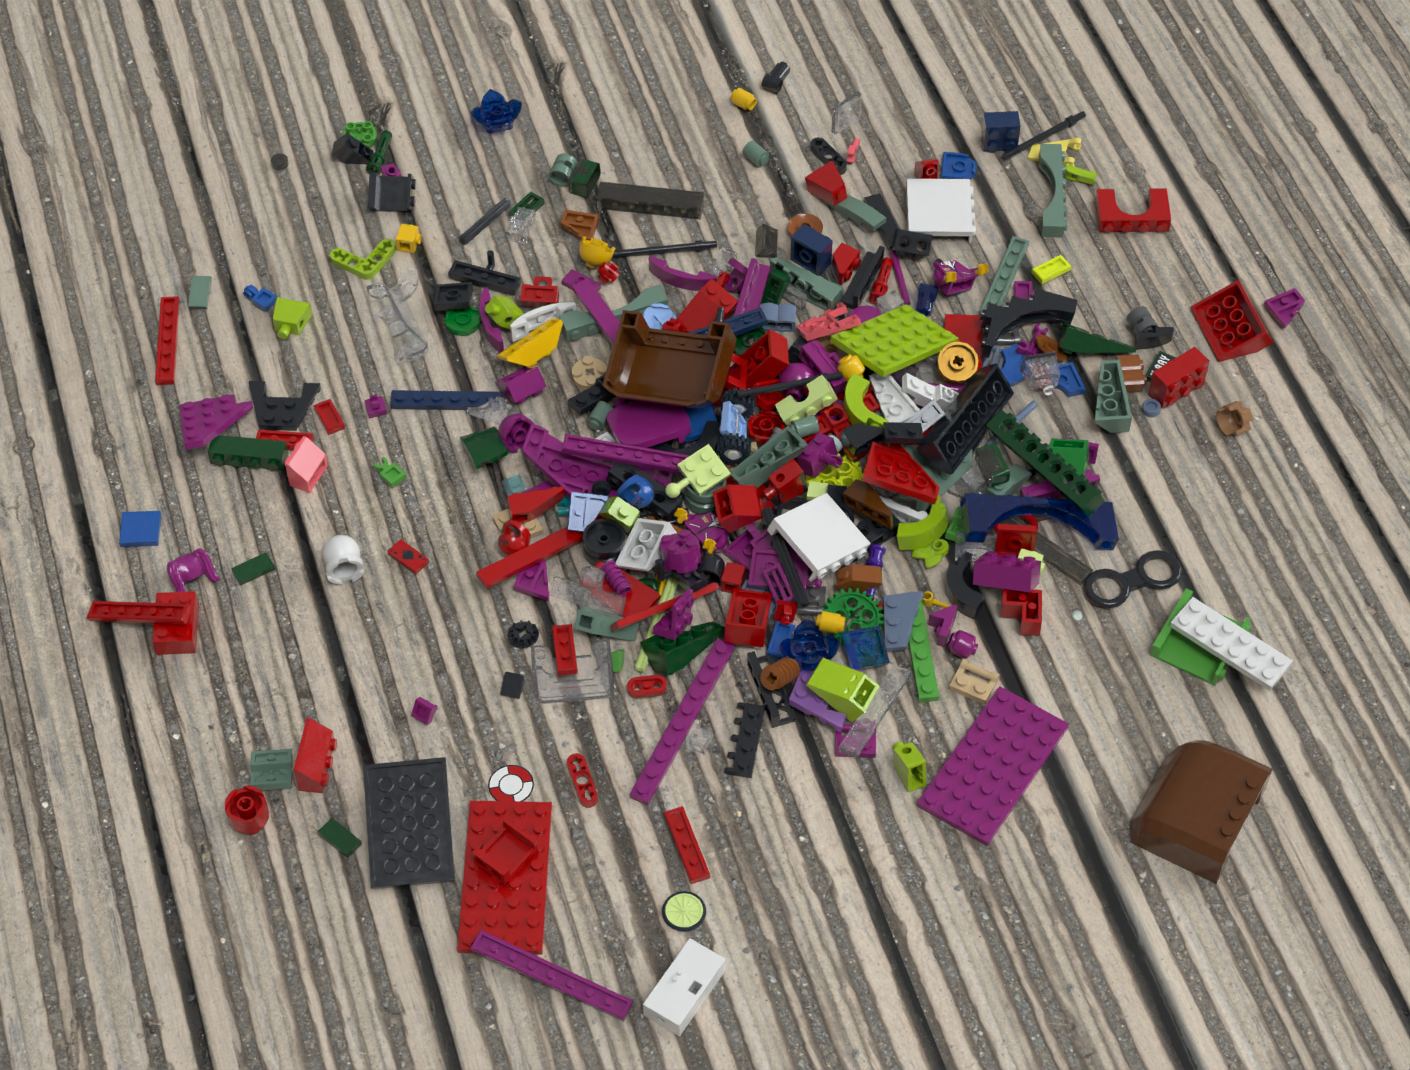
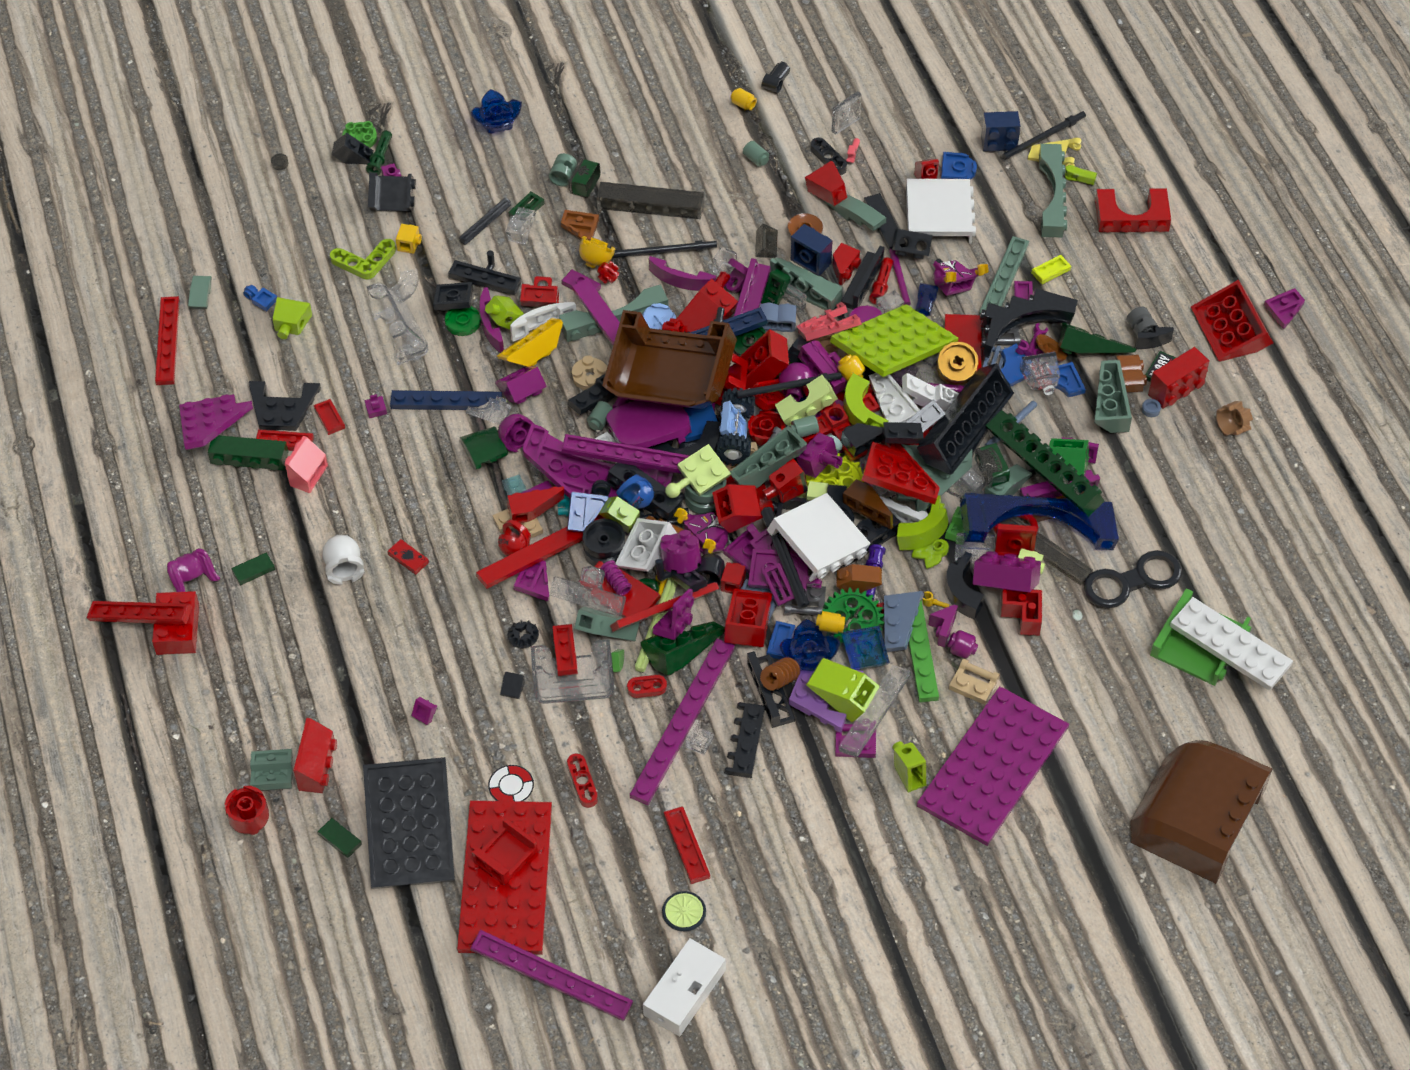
(140, 528): blue tile -> none
(390, 473): bright green plate -> none
(785, 612): red tile -> none

